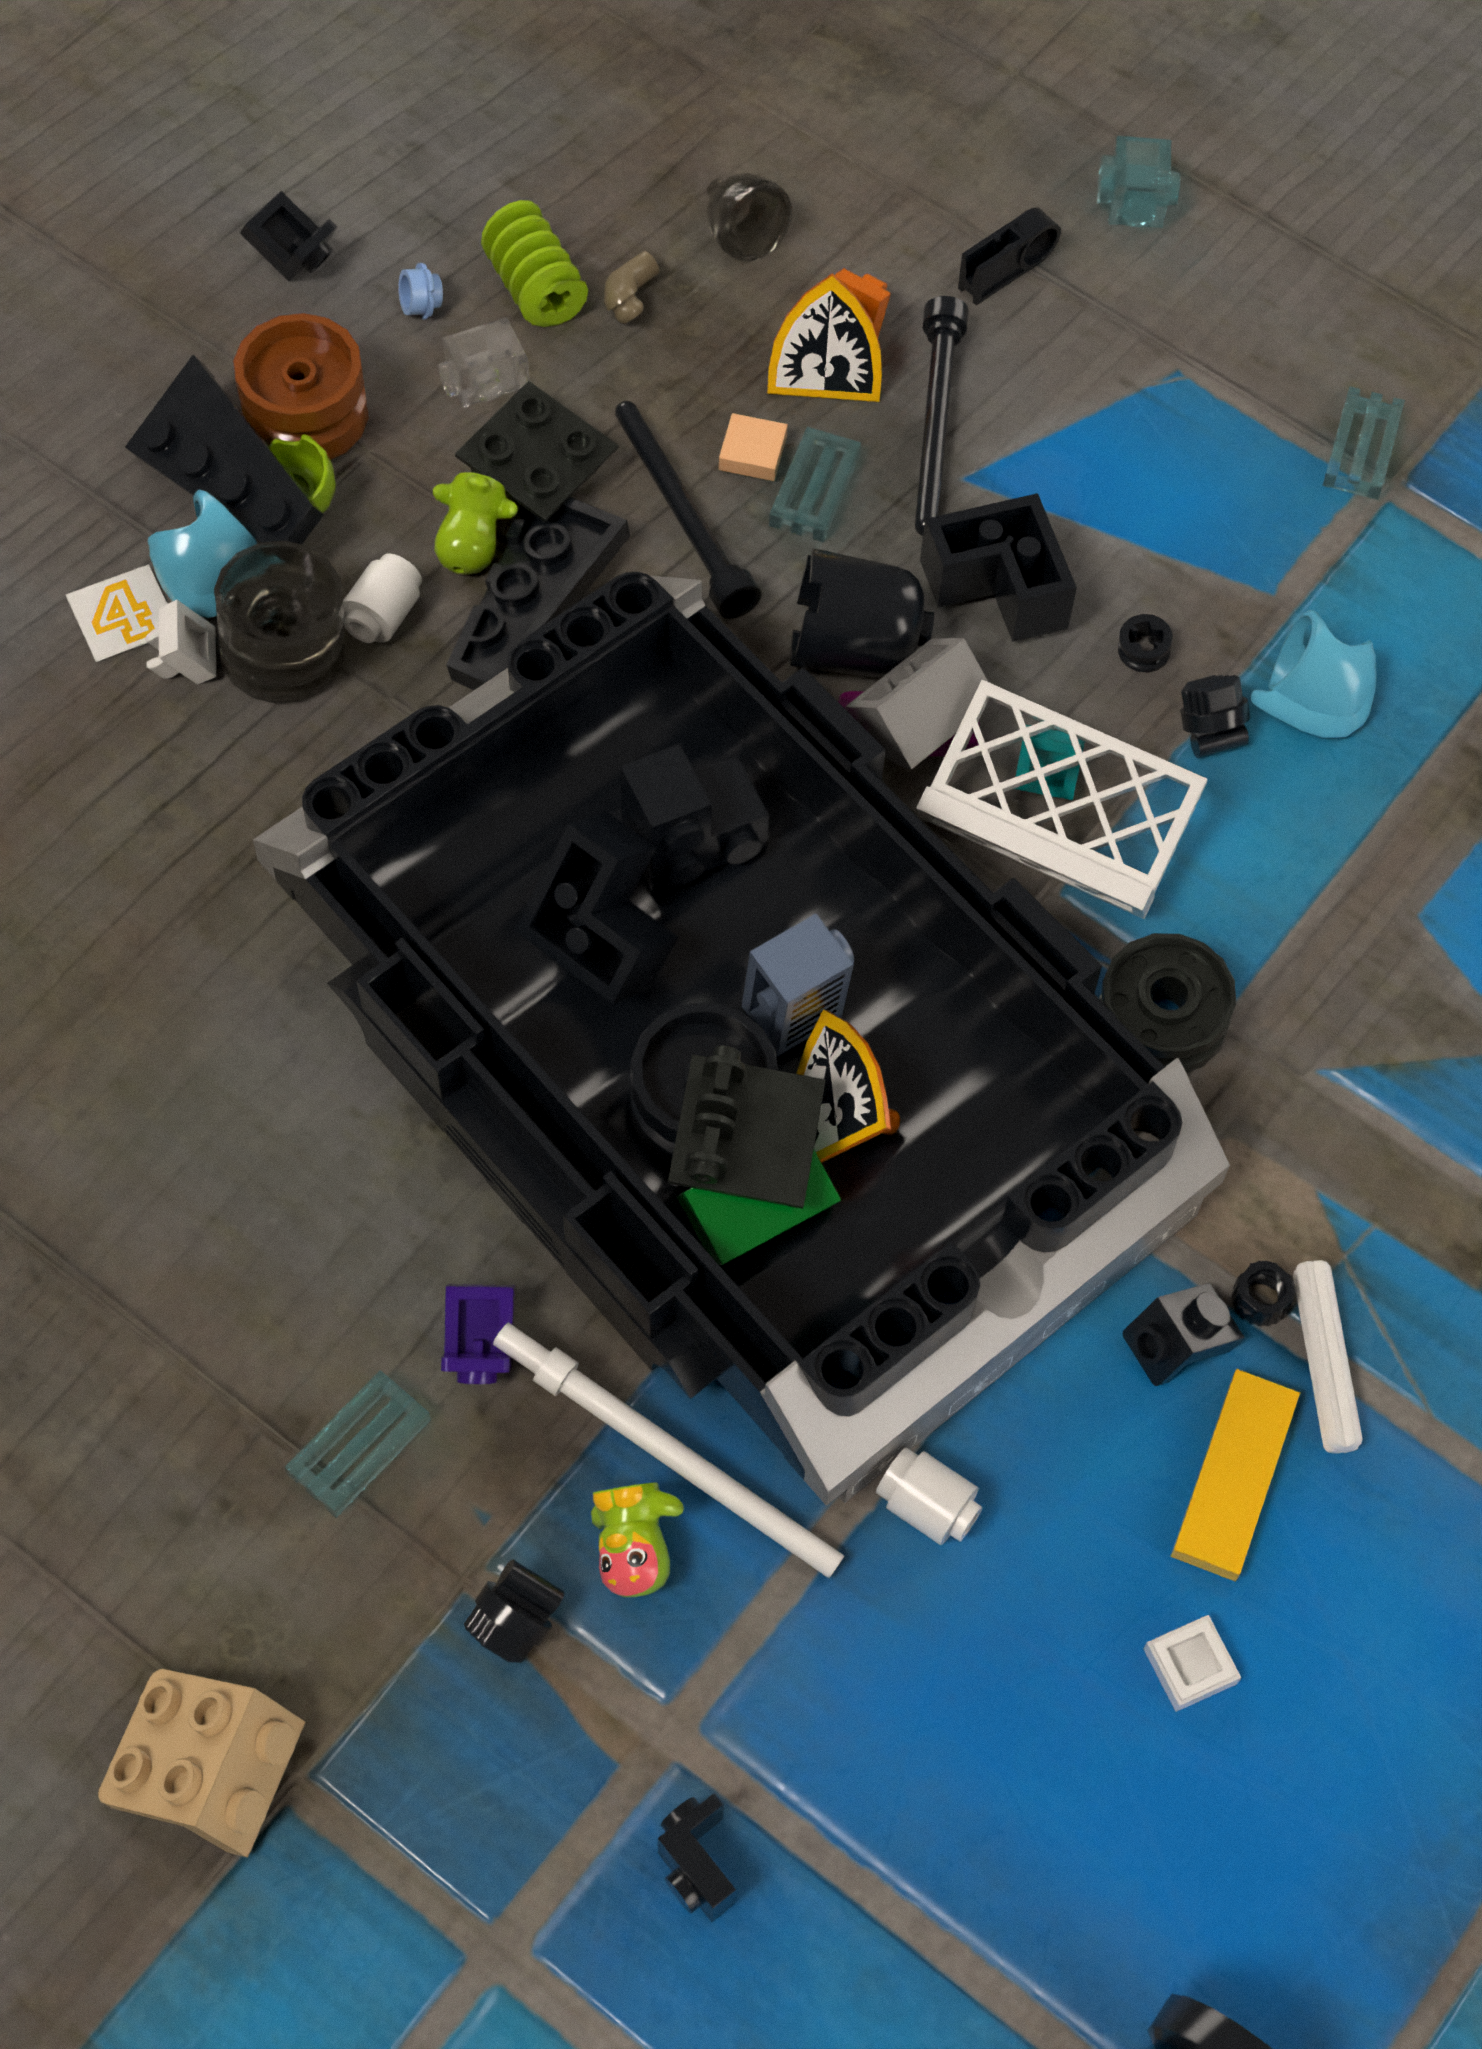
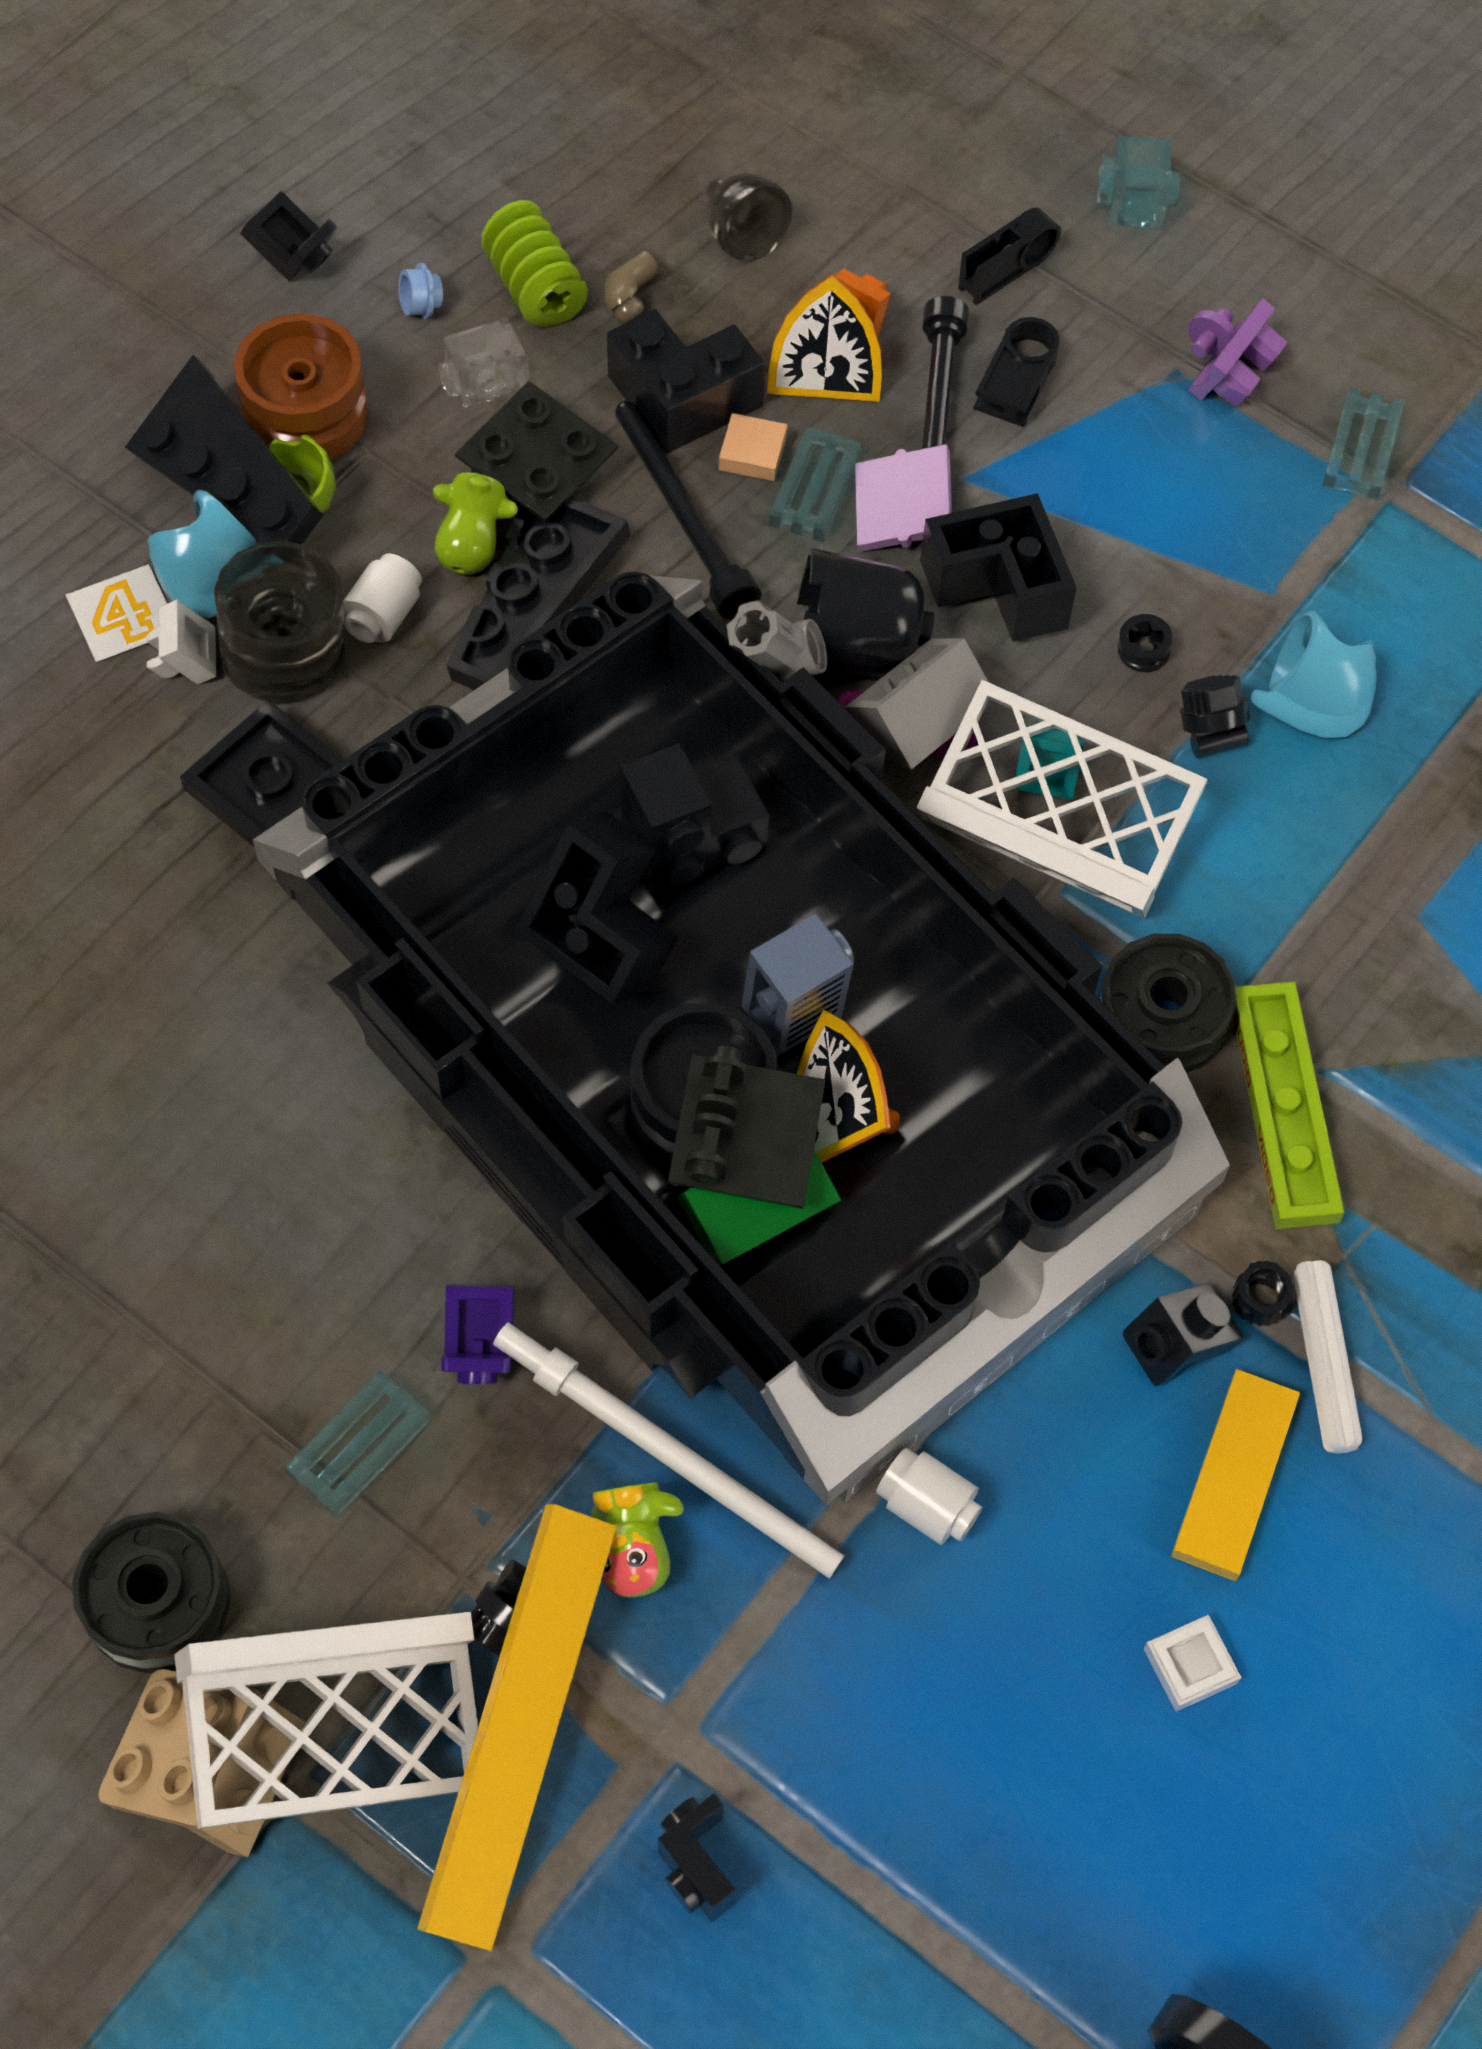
(127, 1559): none -> pearl dark grey wheel
(258, 771): none -> black plate
(307, 1658): none -> white fence
(517, 1728): none -> yellow tile
(684, 388): none -> black brick
(777, 642): none -> light grey piece
(899, 495): none -> lavender piece
(1016, 379): none -> black piece
(1216, 336): none -> medium lavender hips
(1286, 1106): none -> lime plate

